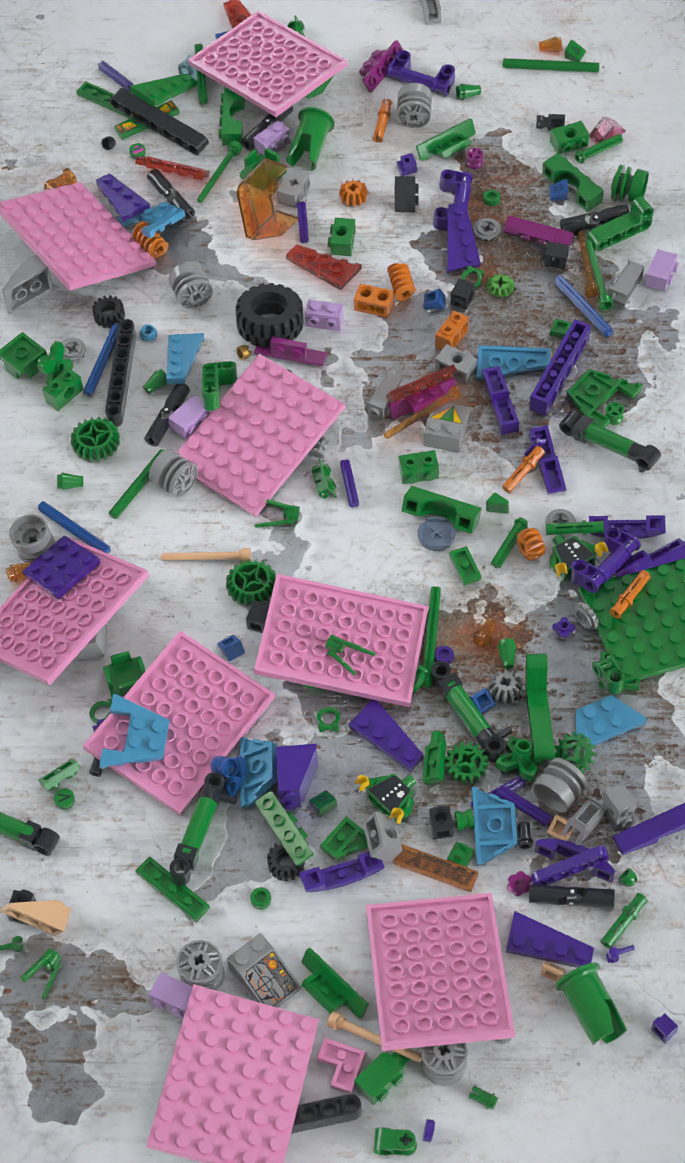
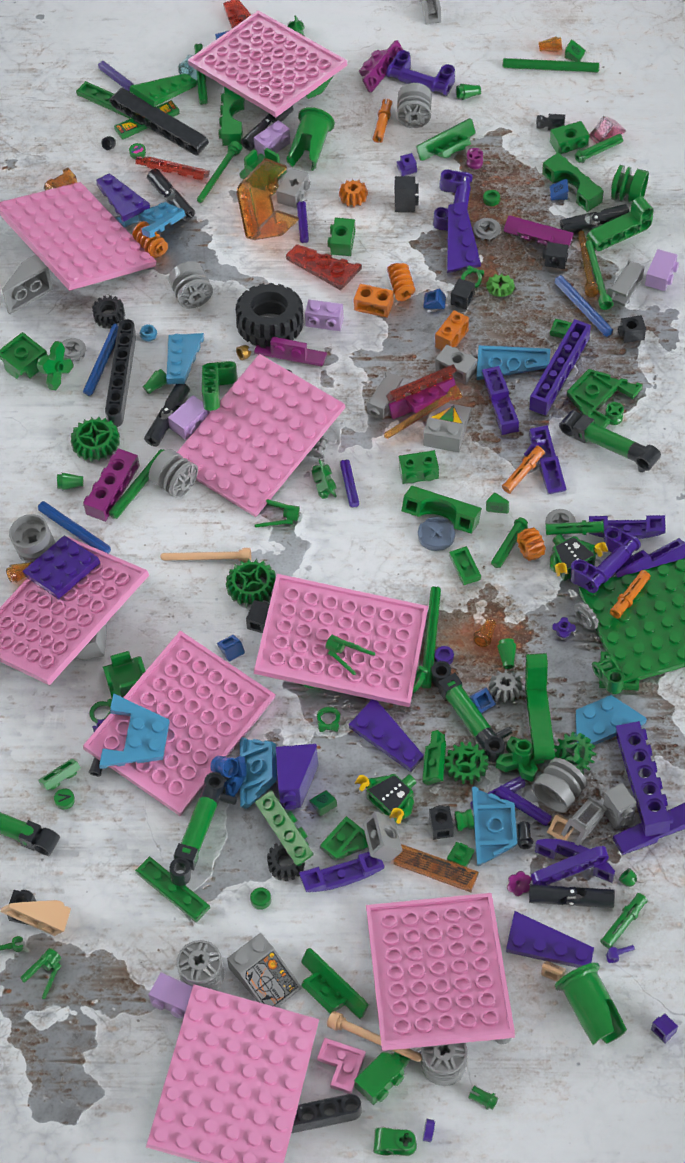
(63, 389): green brick -> none
(111, 484): none -> magenta brick
(632, 329): none -> black brick
(638, 764): none -> dark purple brick

